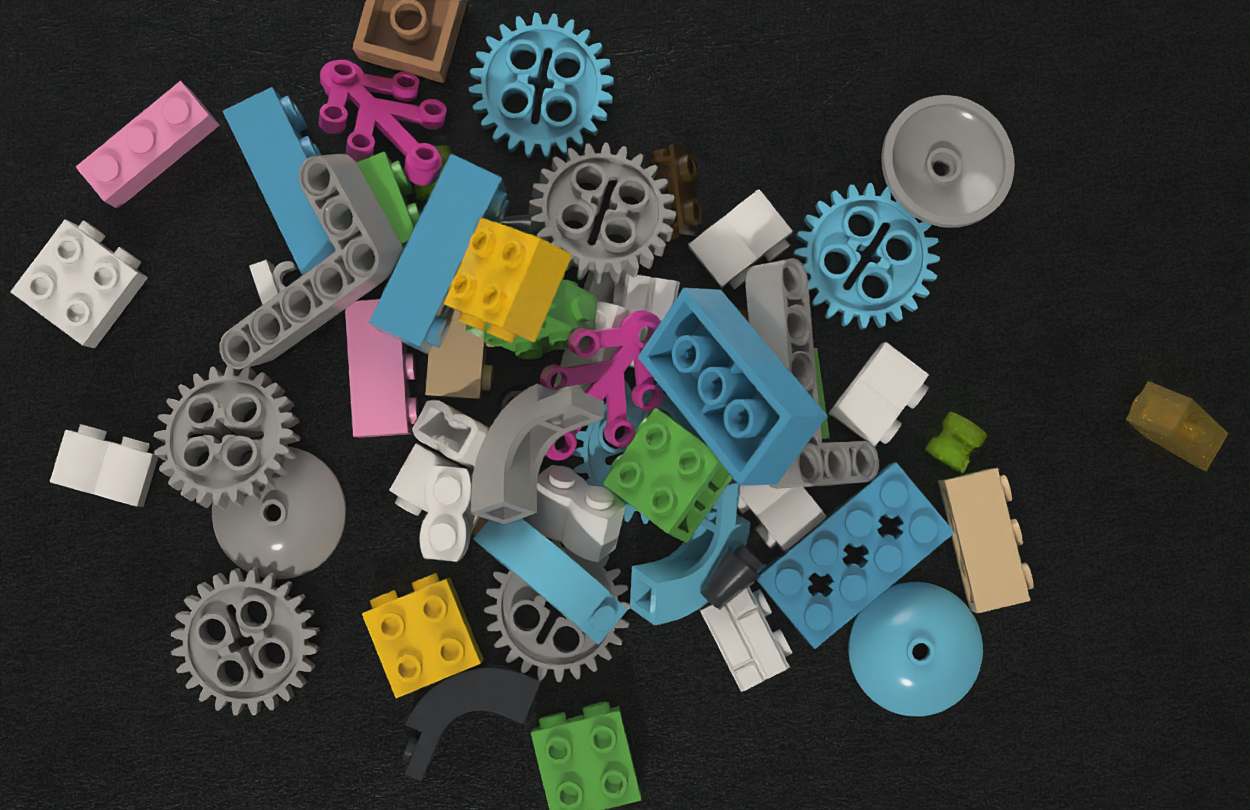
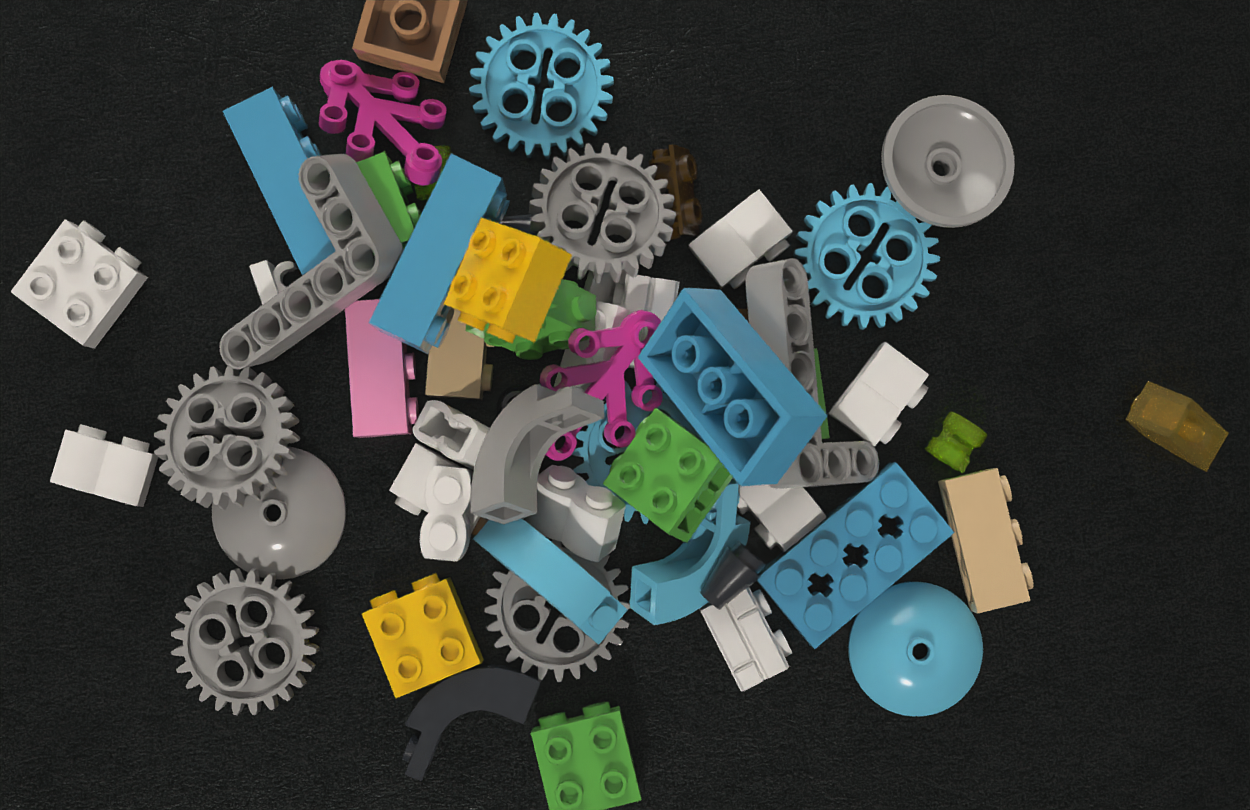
(147, 145): bright pink brick -> none

